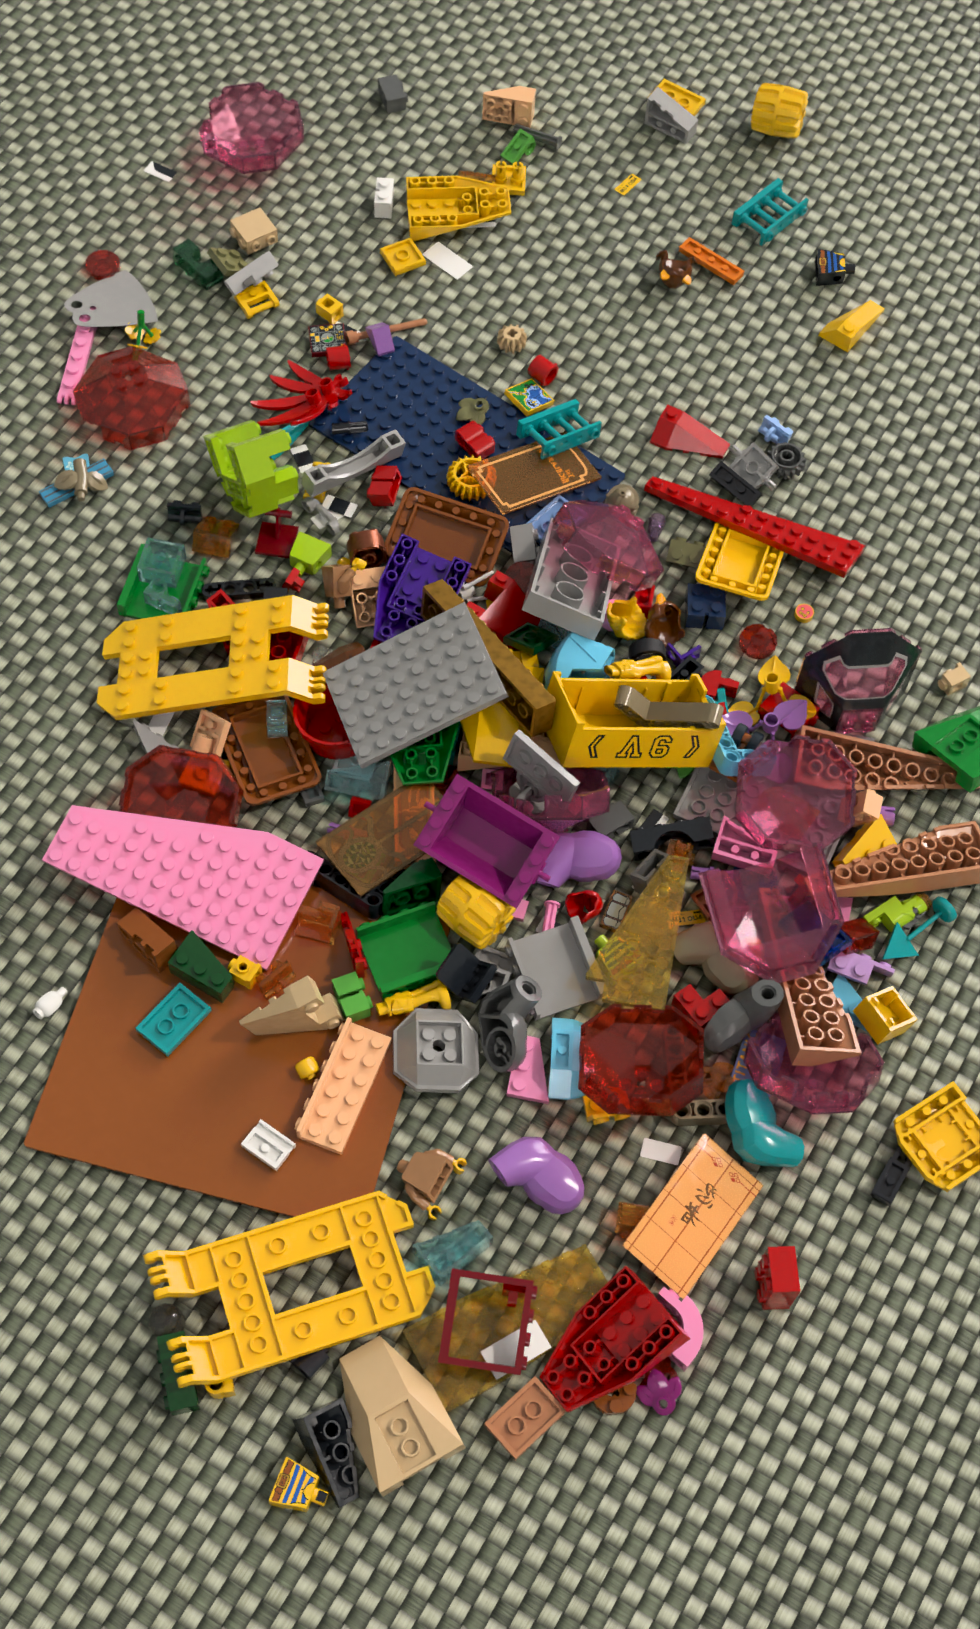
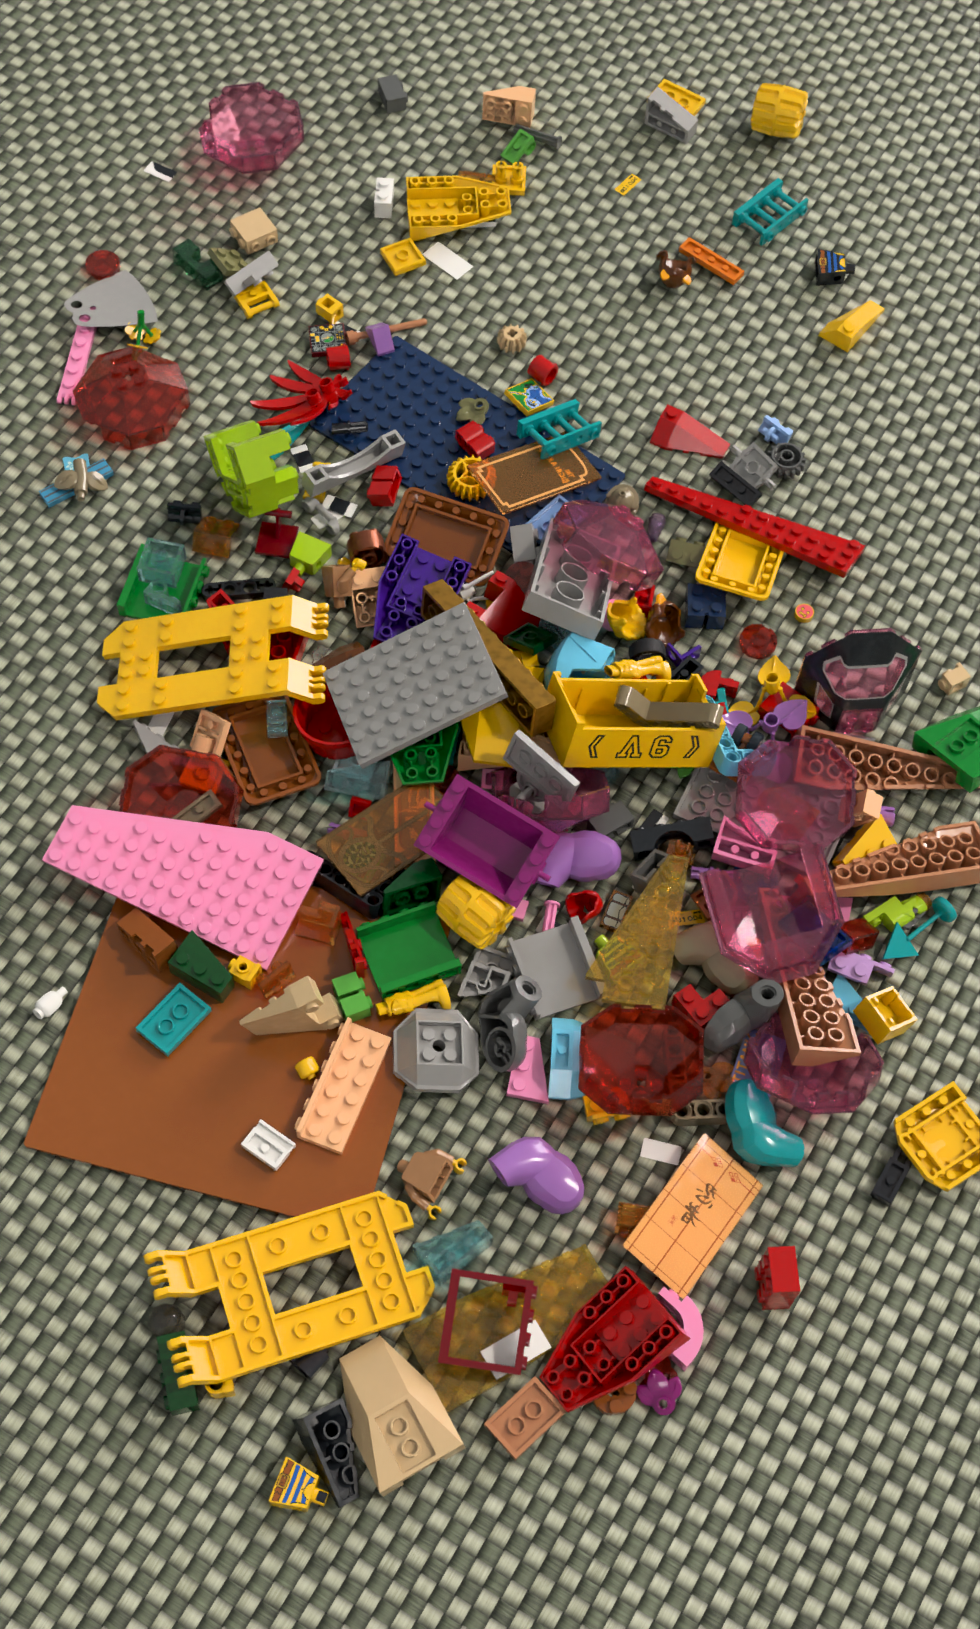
(201, 808): none -> dark tan tile
(312, 796): dark grey tile -> none
(465, 973): black bracket -> none

